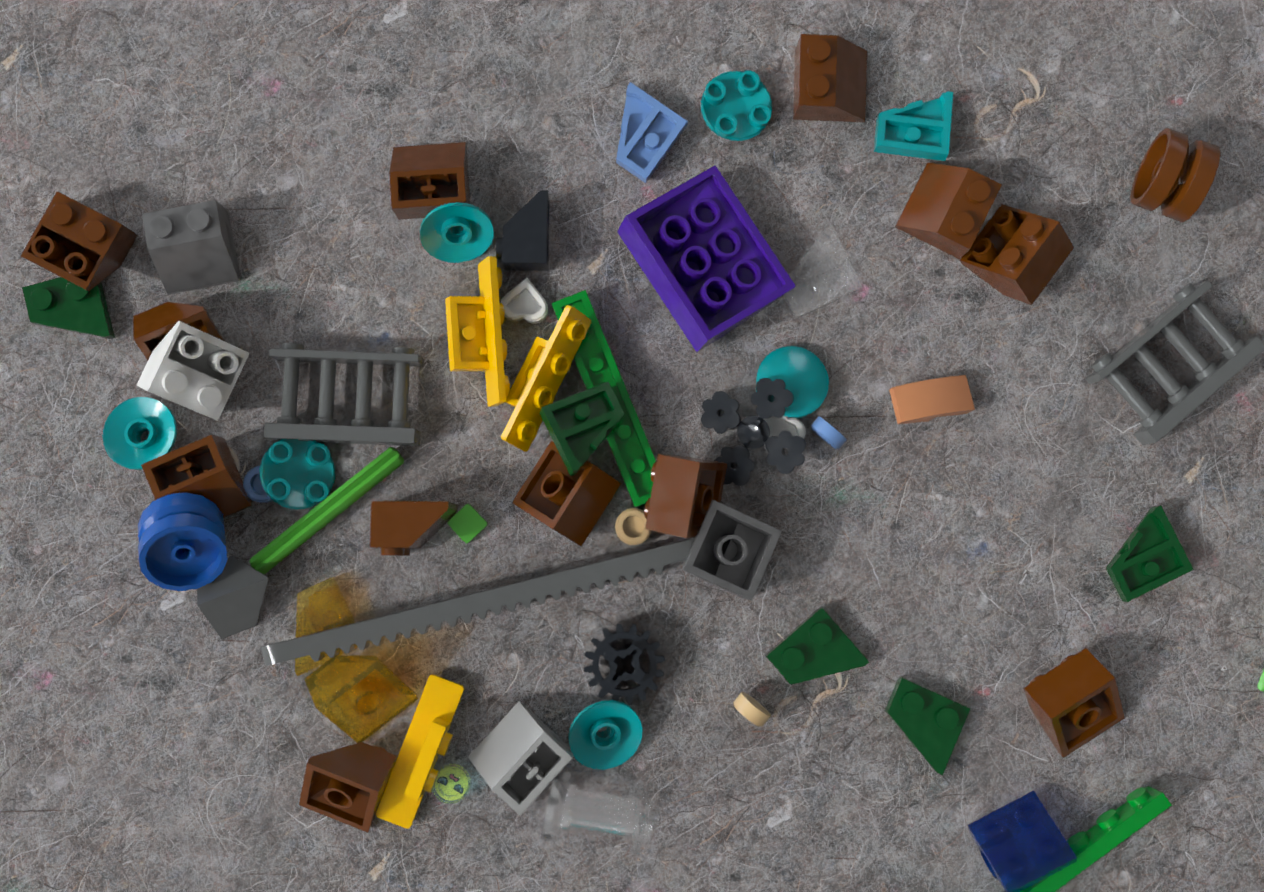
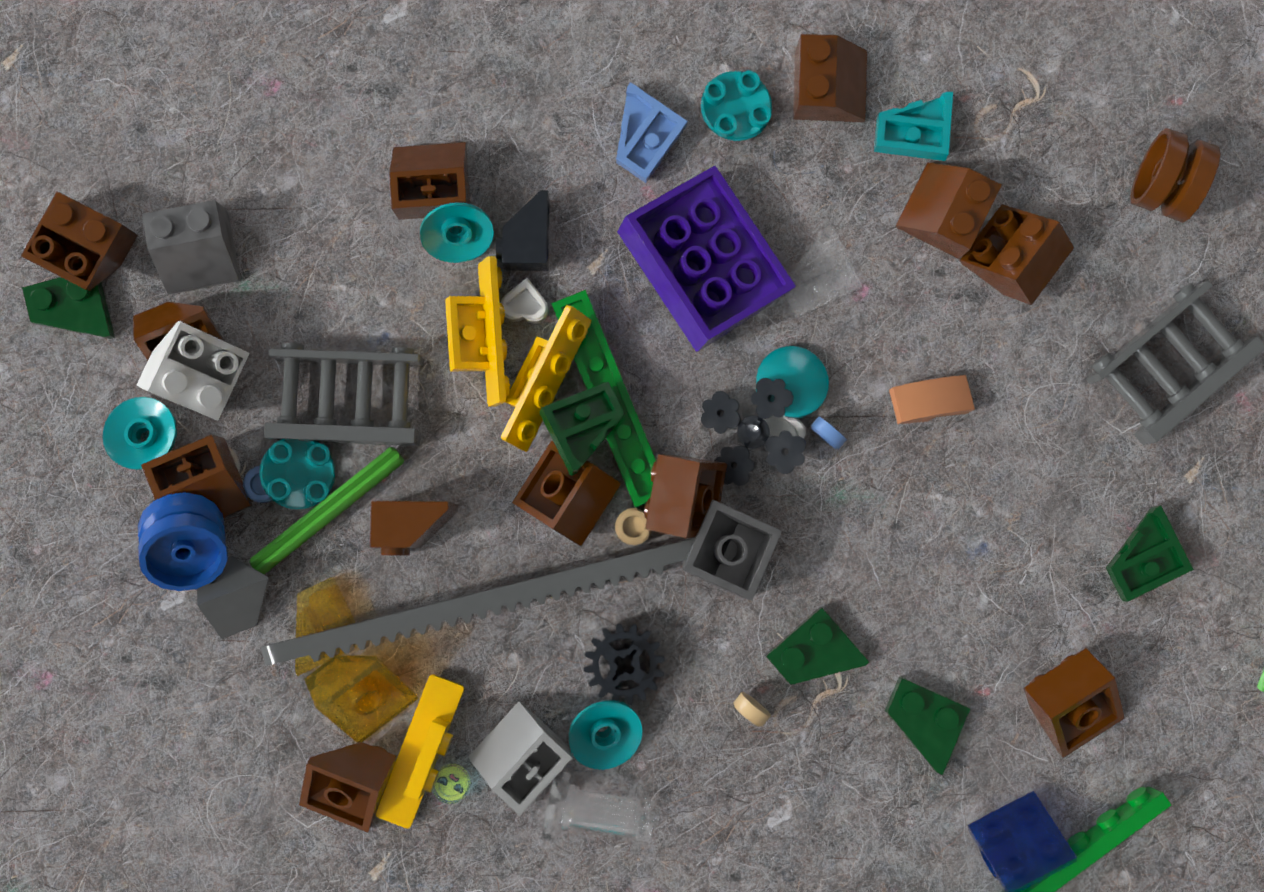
(467, 523): bright green piece -> none

